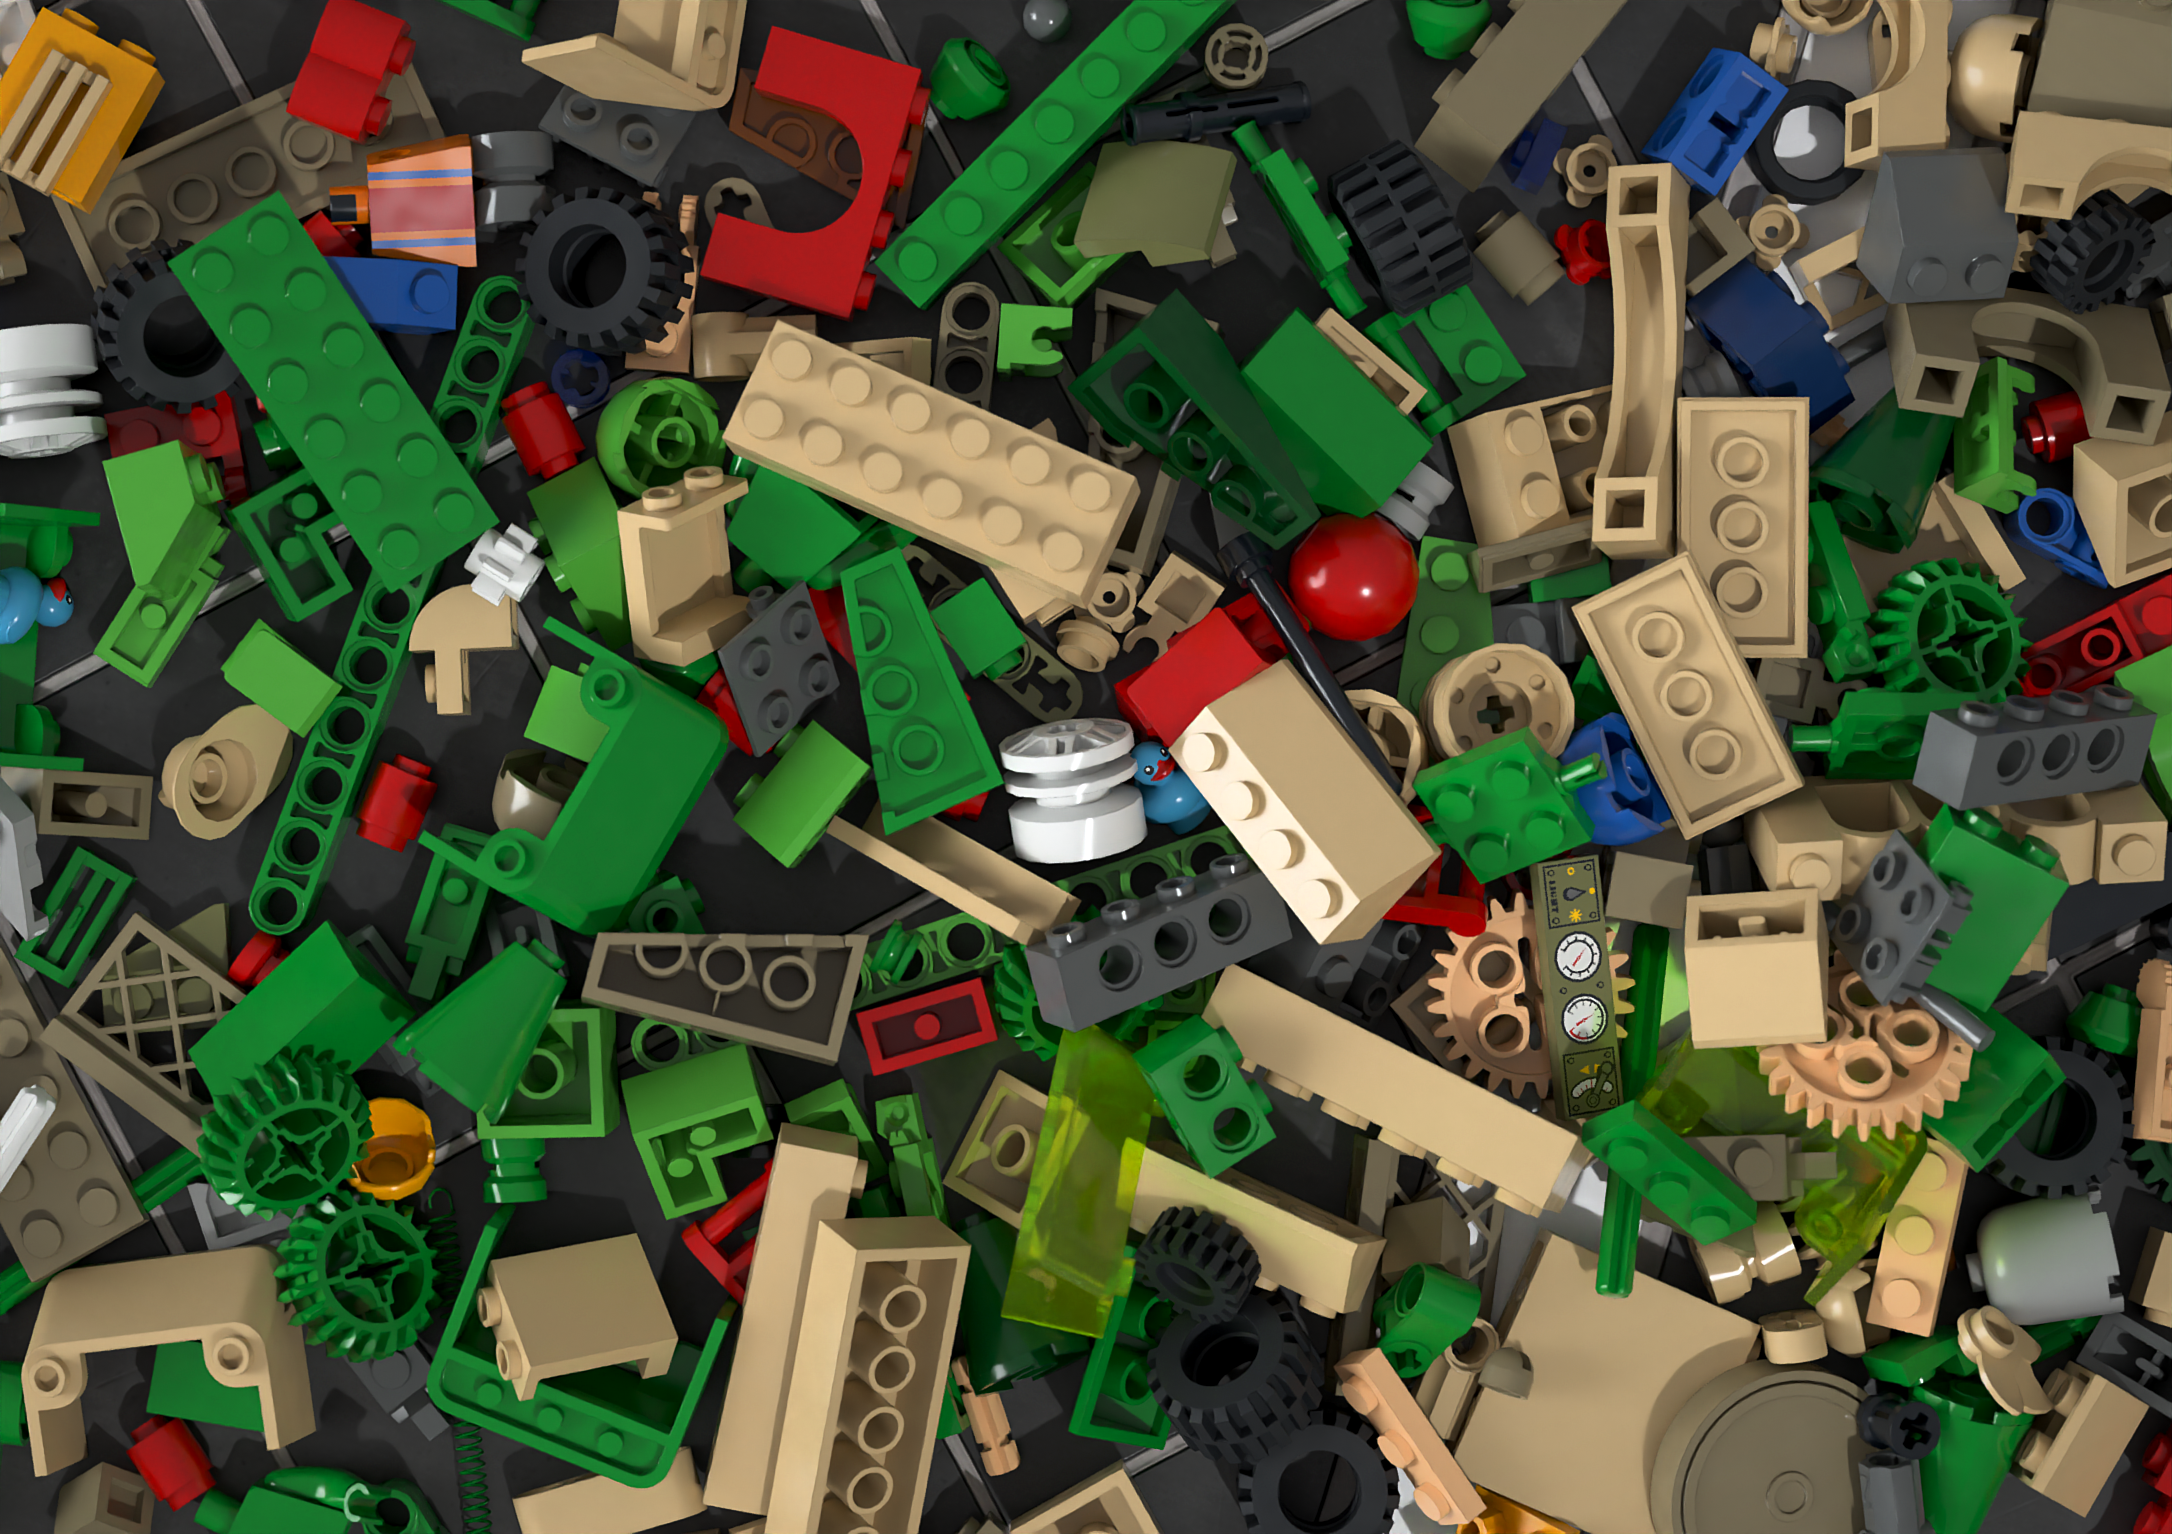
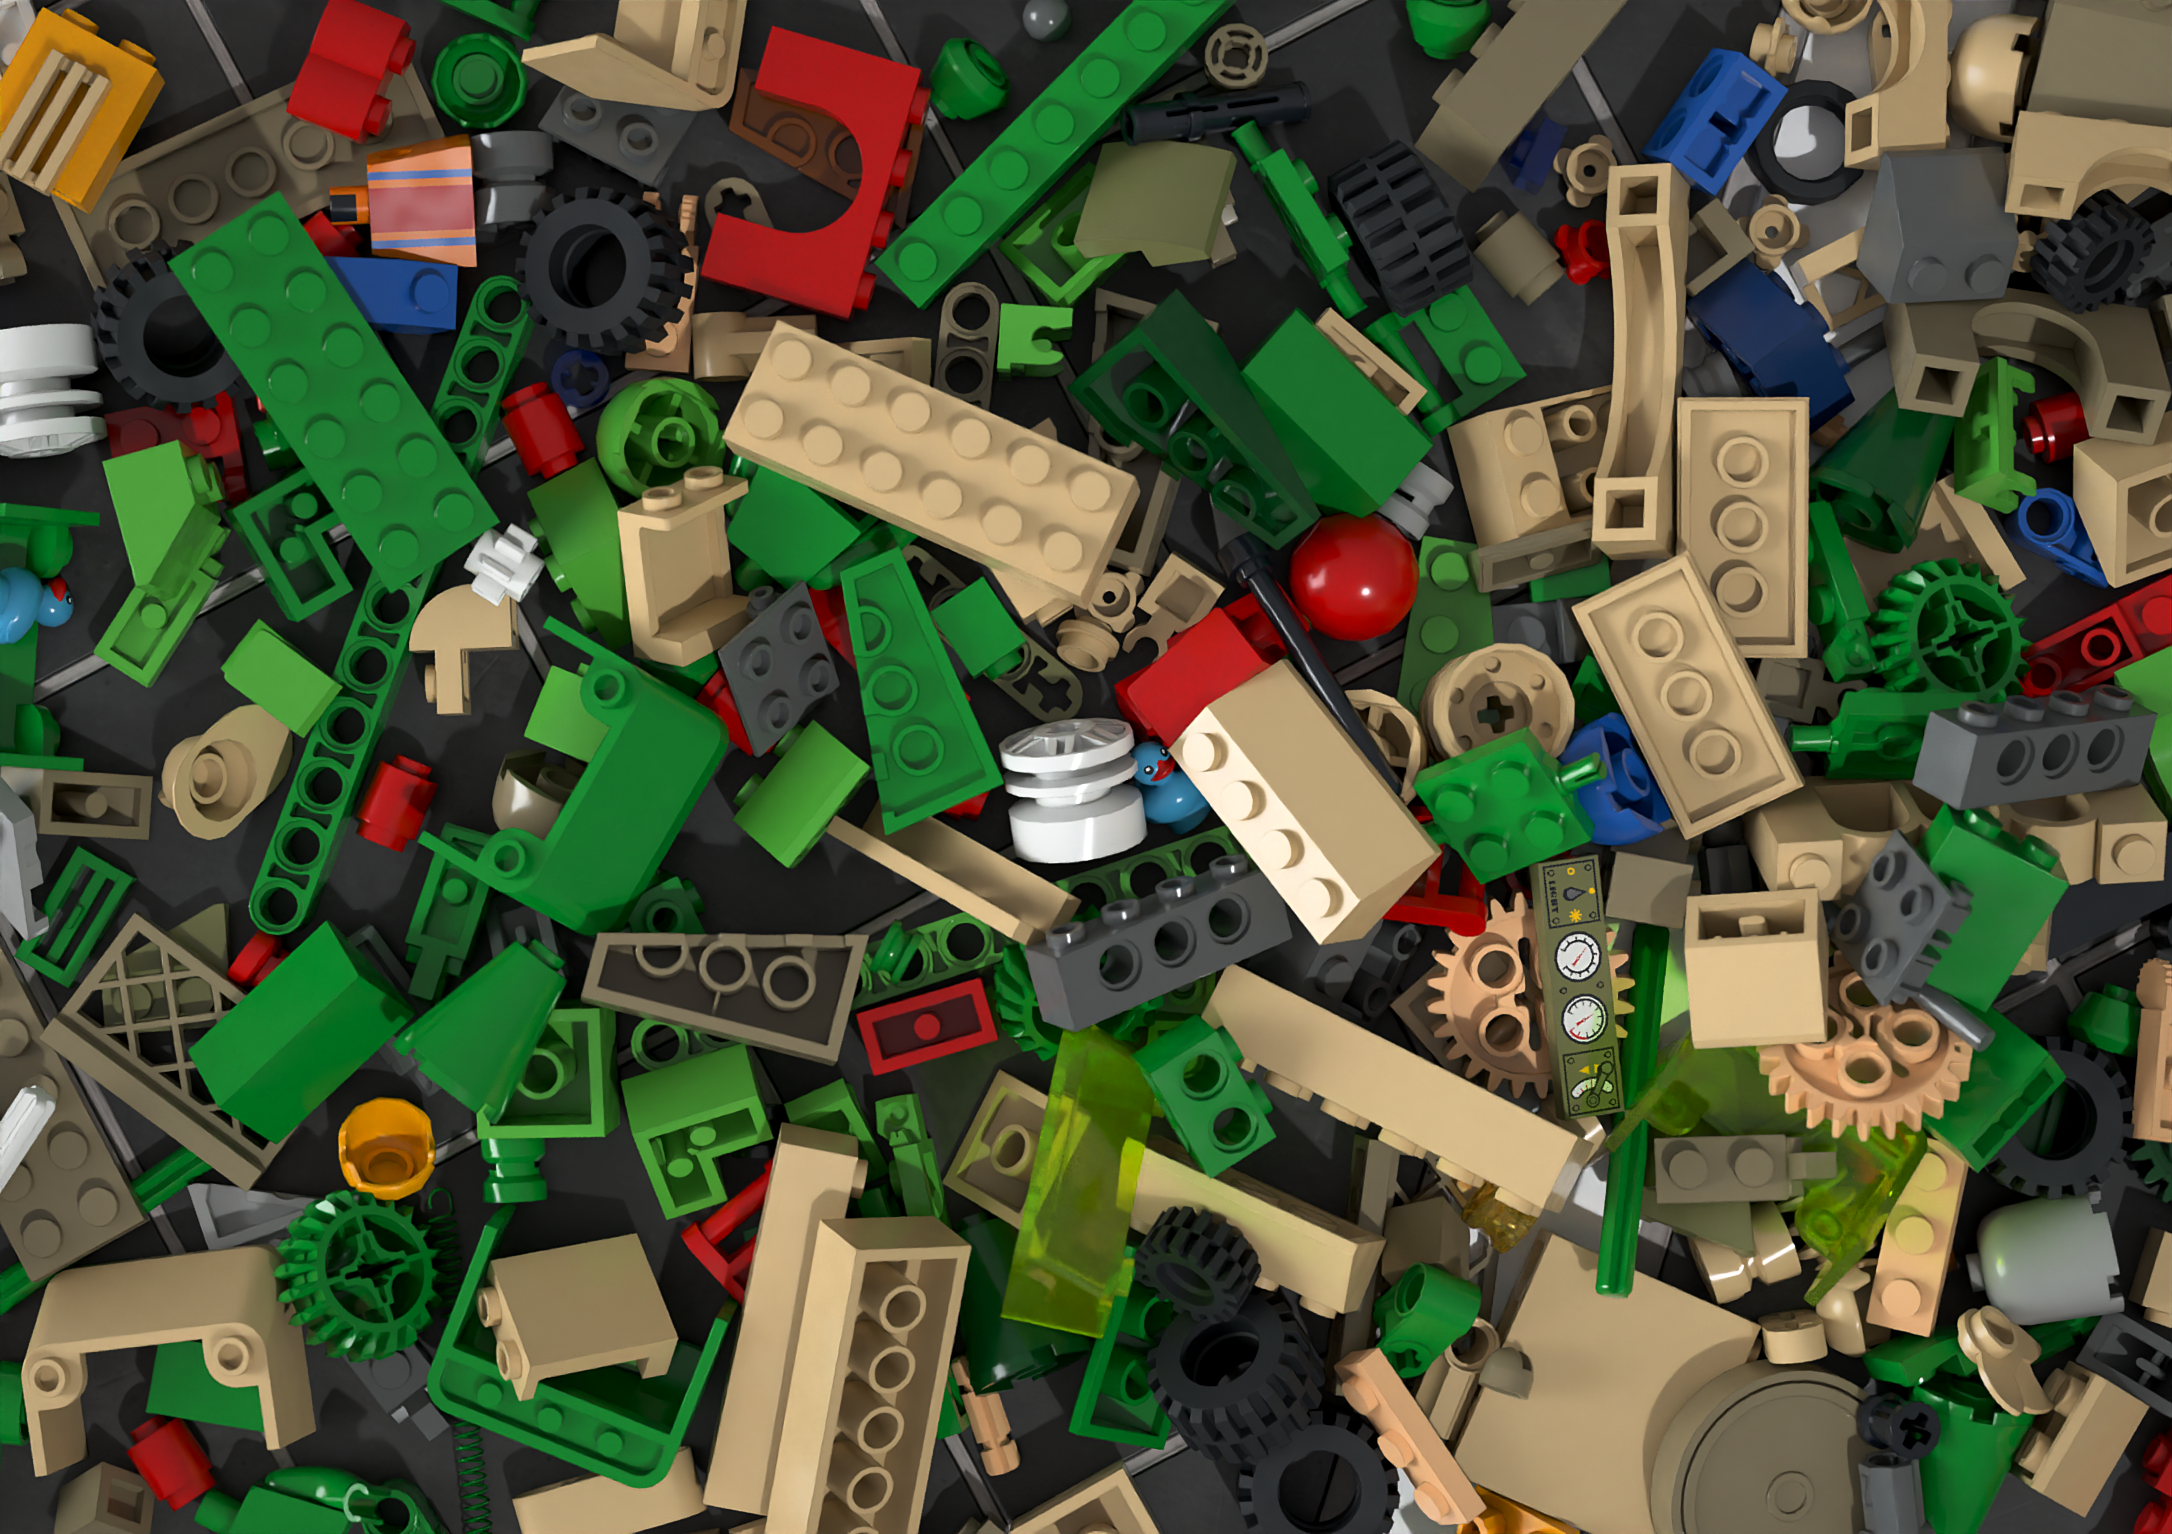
(284, 1136): green gear -> none
(479, 80): none -> green hair
(1499, 1221): none -> clear yellow wheel
(1669, 1172): green plate -> none

